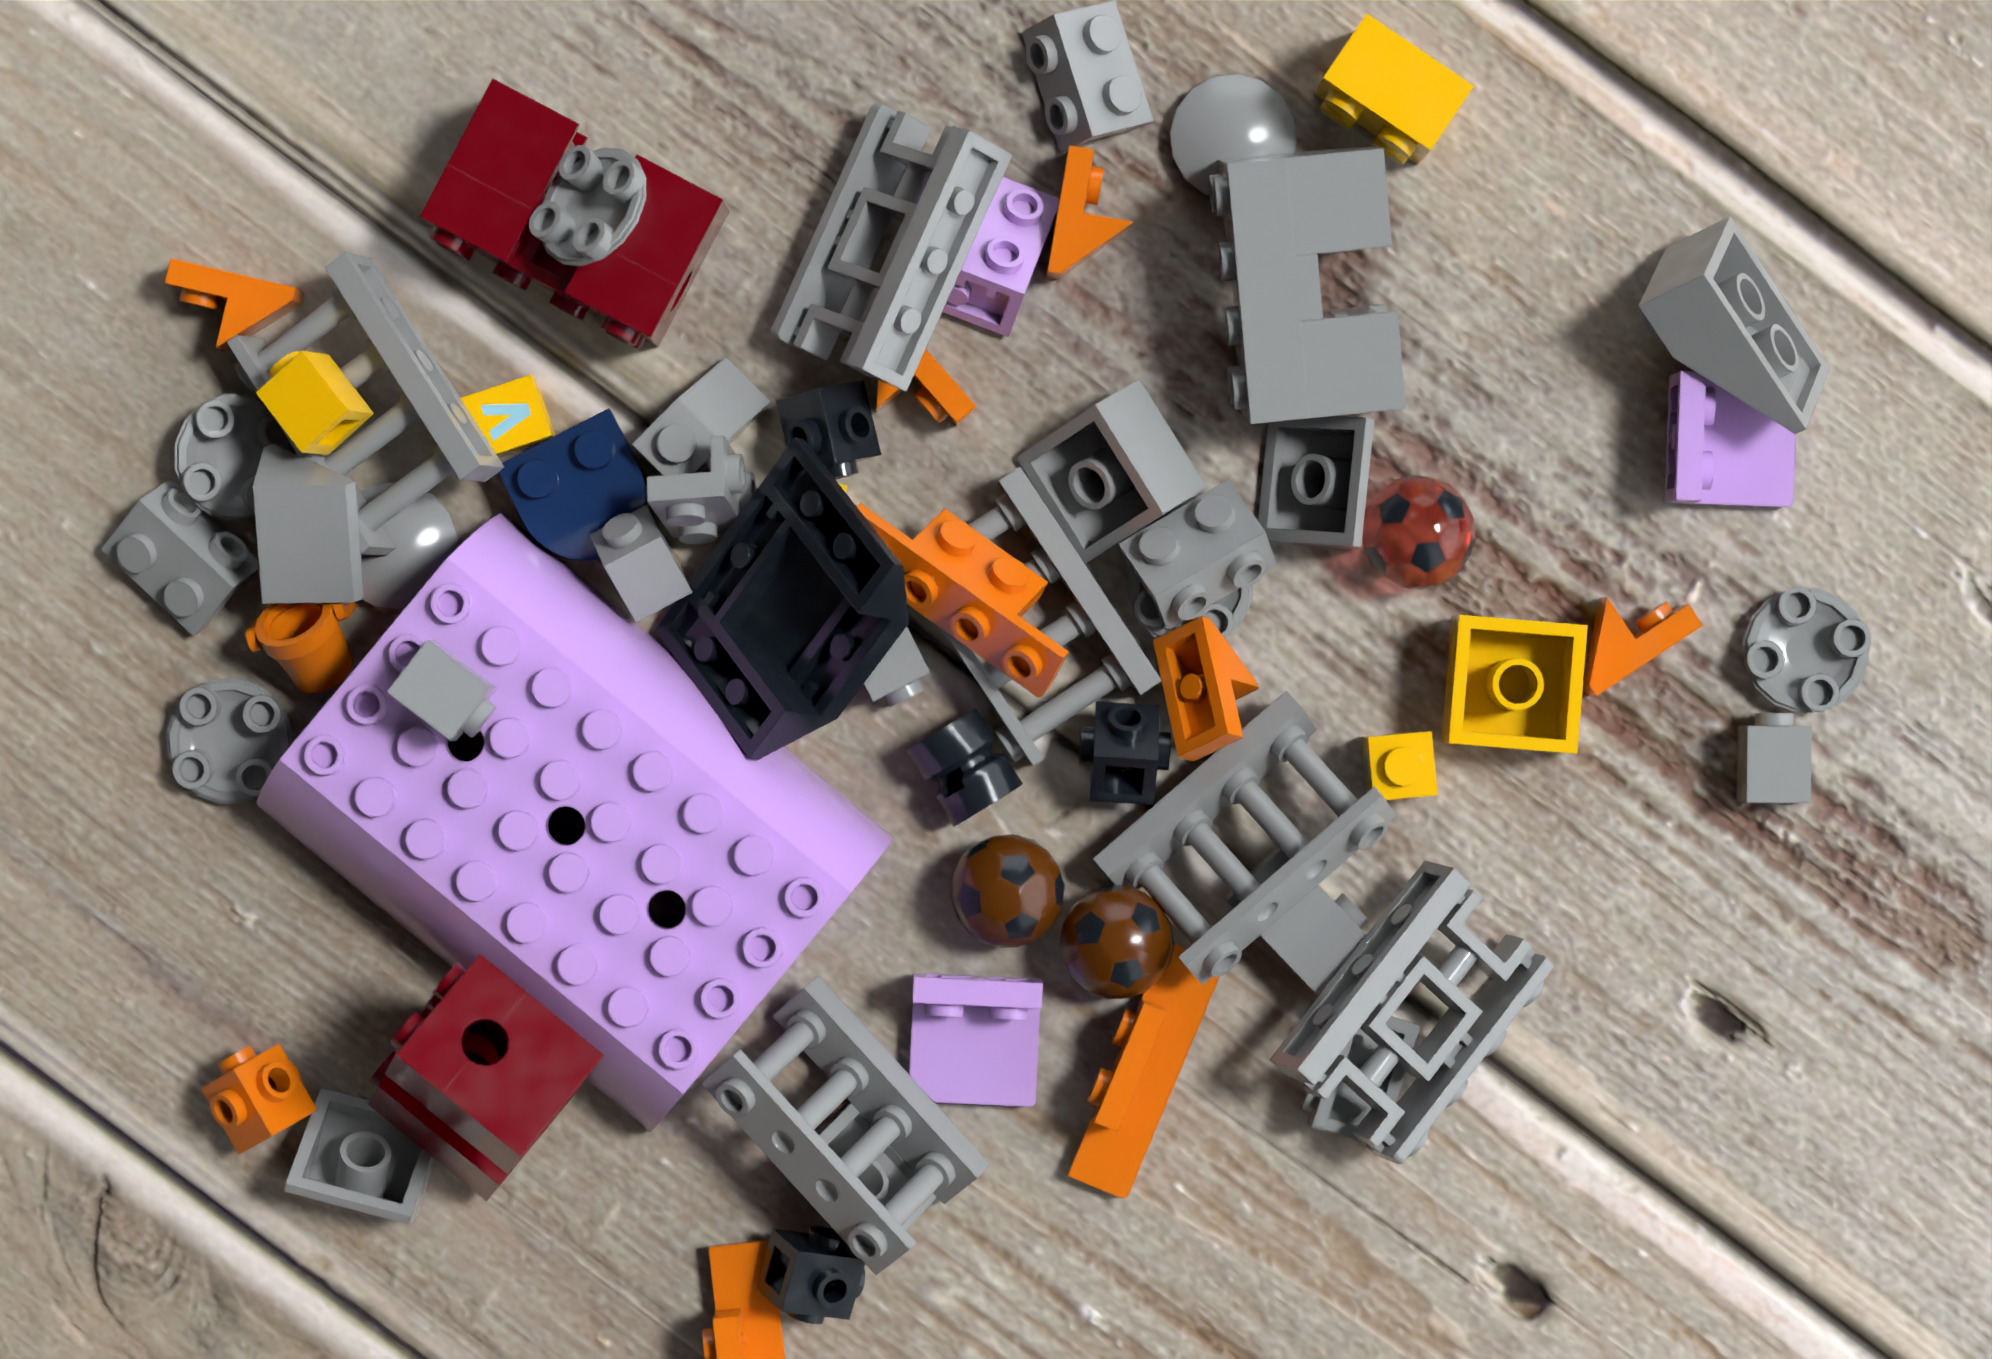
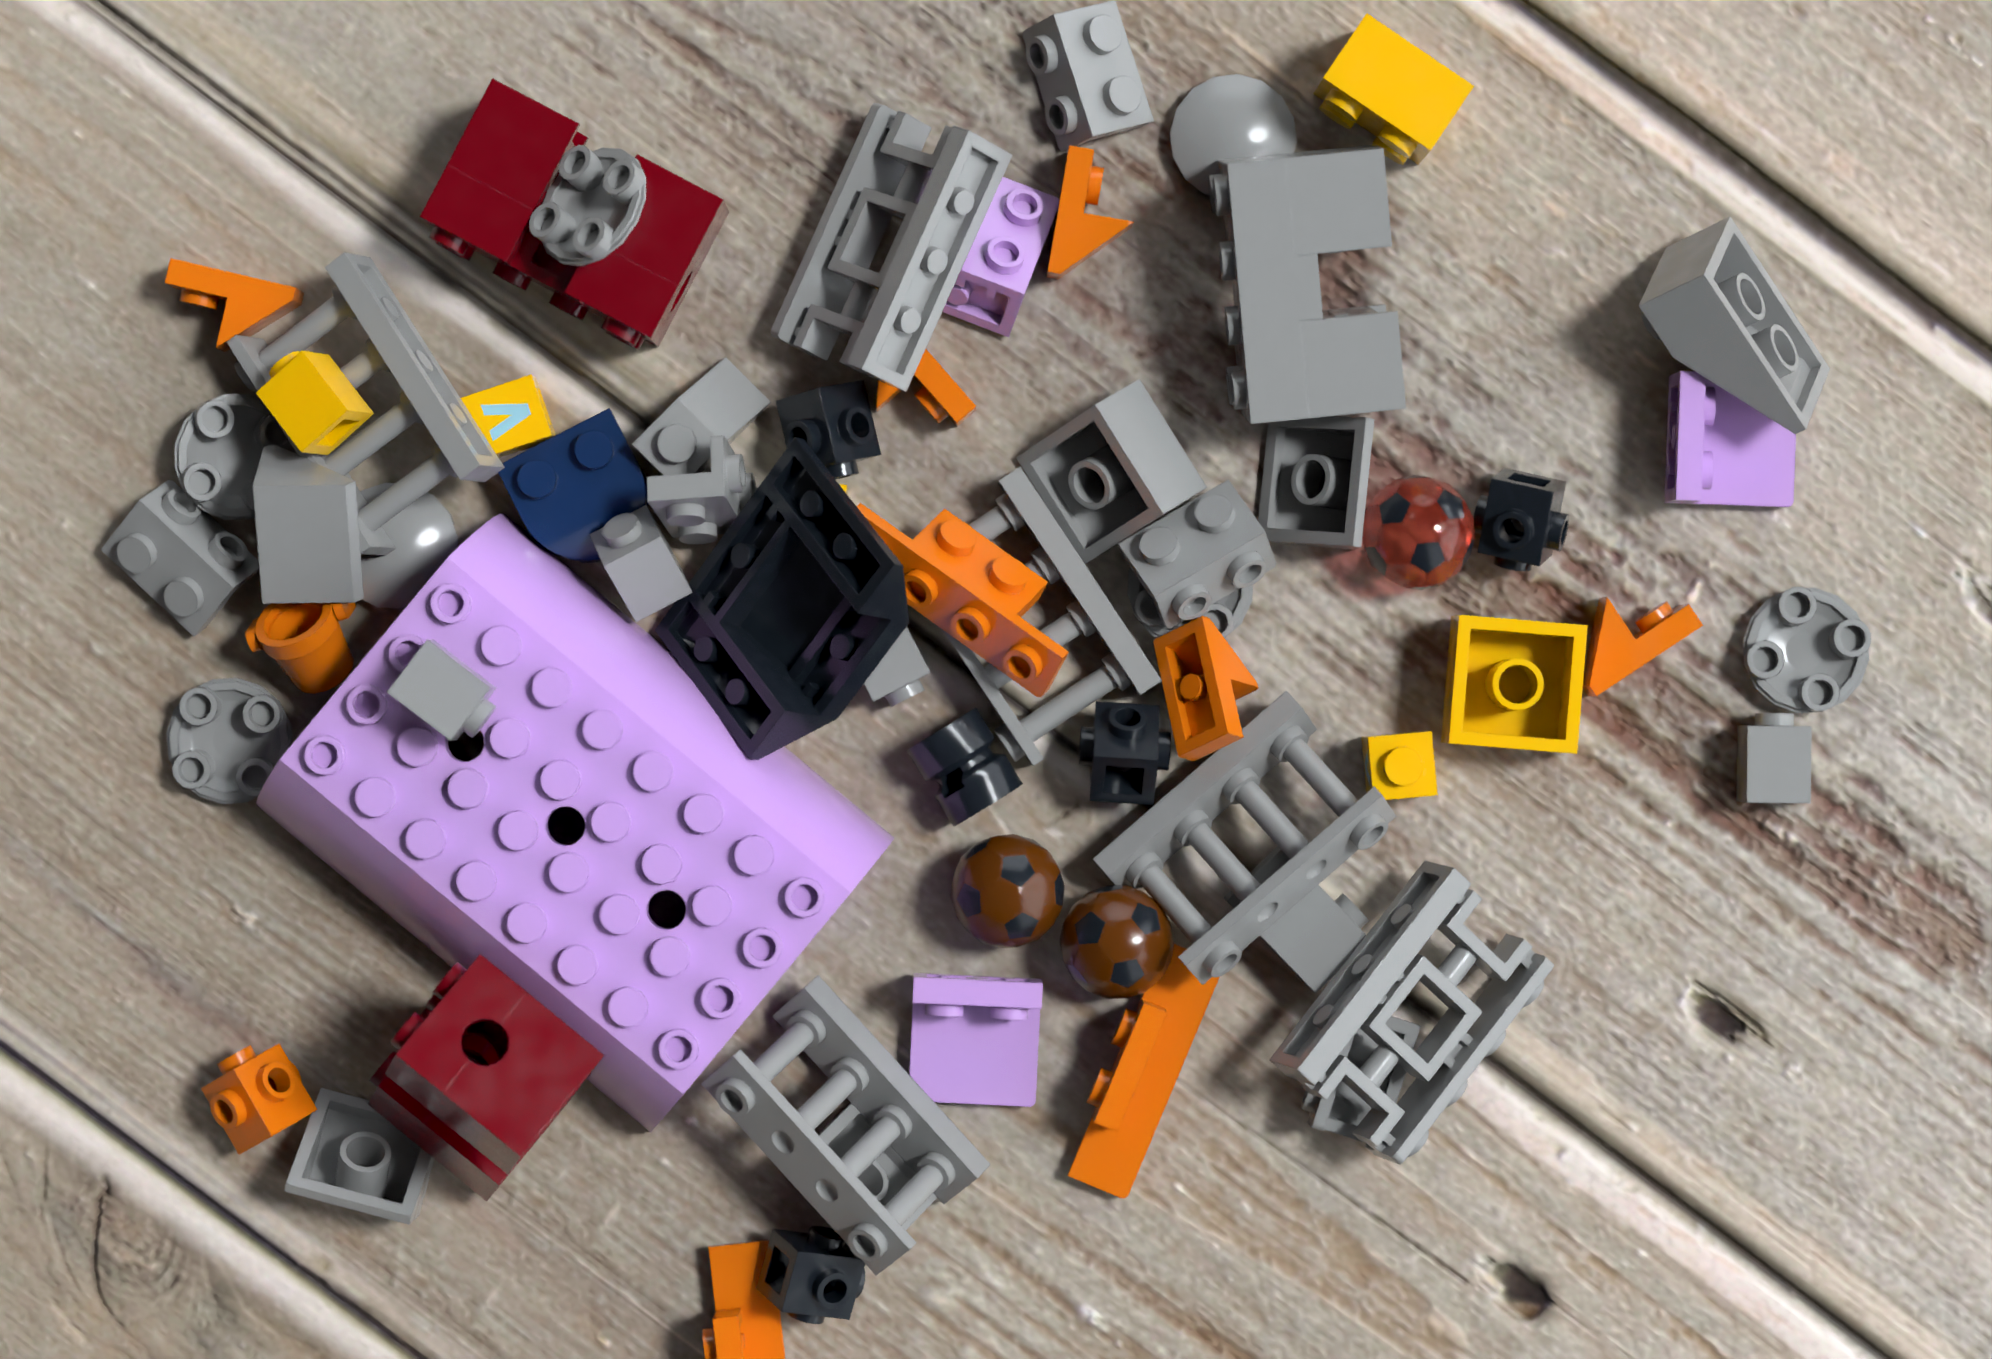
(1533, 502): none -> black brick

